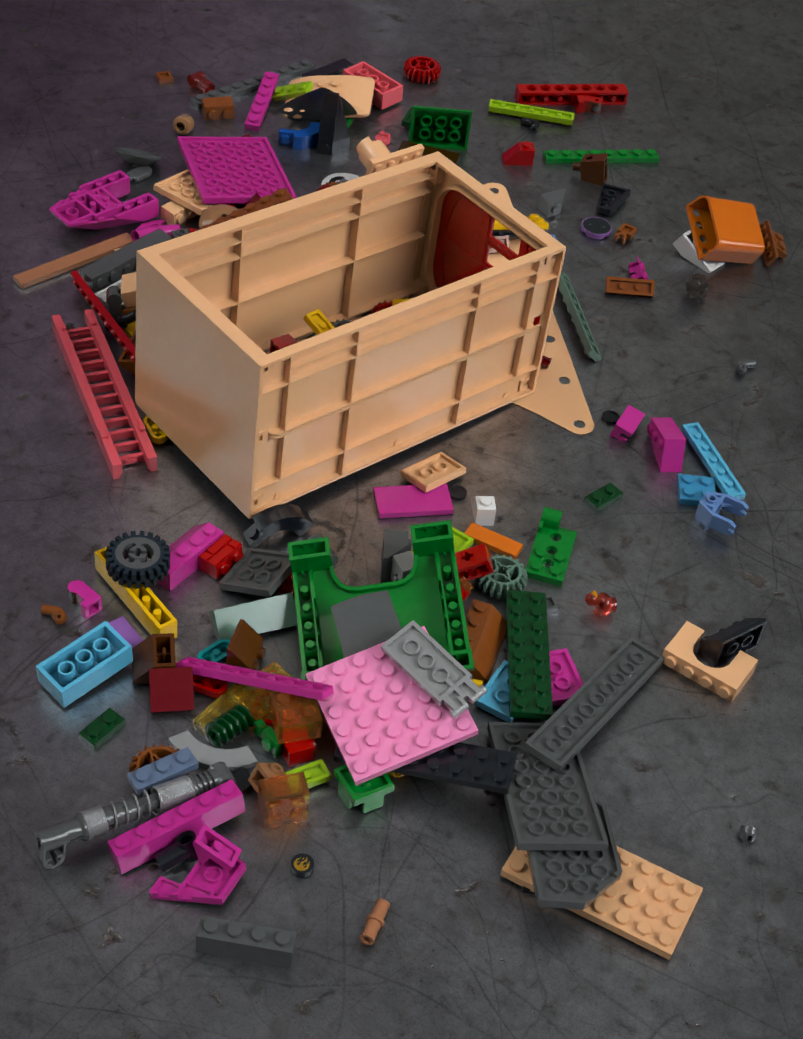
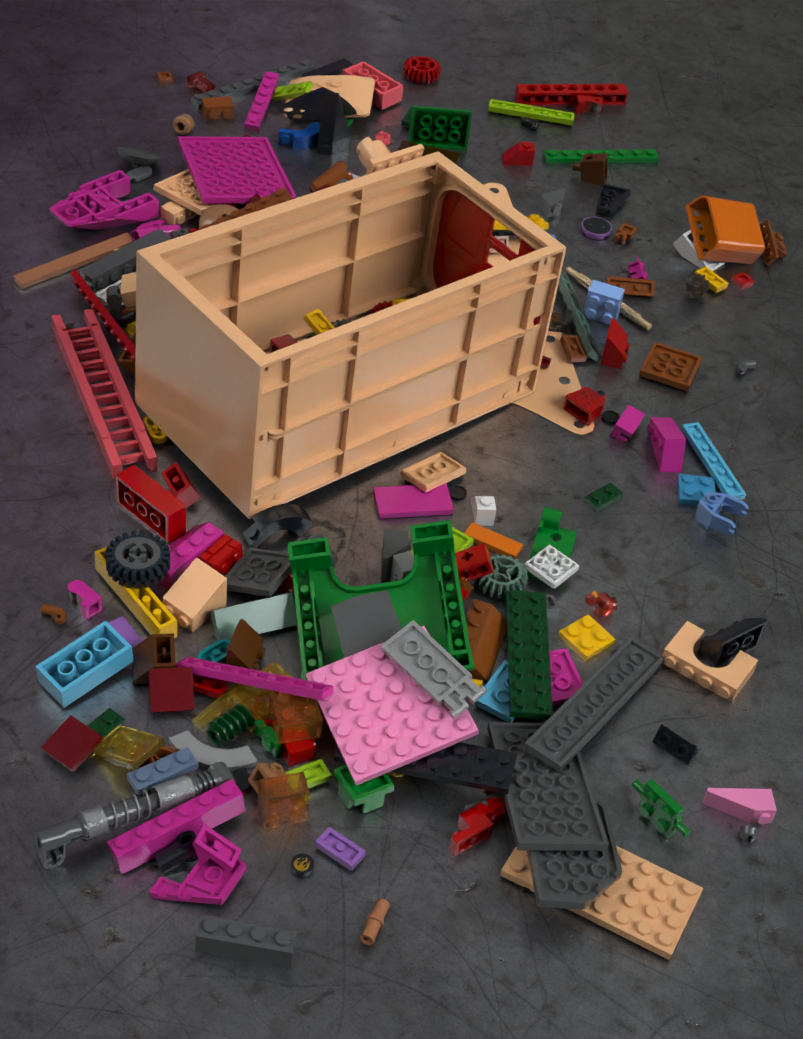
(72, 743): none -> dark red tile
(127, 747): none -> clear yellow tile
(151, 504): none -> red brick
(180, 484): none -> red brick
(196, 594): none -> light nougat slope
(331, 176): none -> dark orange cone
(340, 848): none -> medium lavender plate
(477, 823): none -> red plate
(551, 566): none -> white tile
(561, 322): none -> clear smoke leg
(573, 348): none -> dark orange plate
(585, 404): none -> red torso
(586, 637): none -> yellow plate
(603, 302): none -> light blue brick
(615, 347): none -> red slope
(625, 310): none -> tan axle
(660, 809): none -> green plate
(670, 366): none -> dark orange plate
(675, 744): none -> black hinge
(716, 283): none -> yellow plate
(742, 280): none -> red tile
(743, 803): none -> bright pink slope

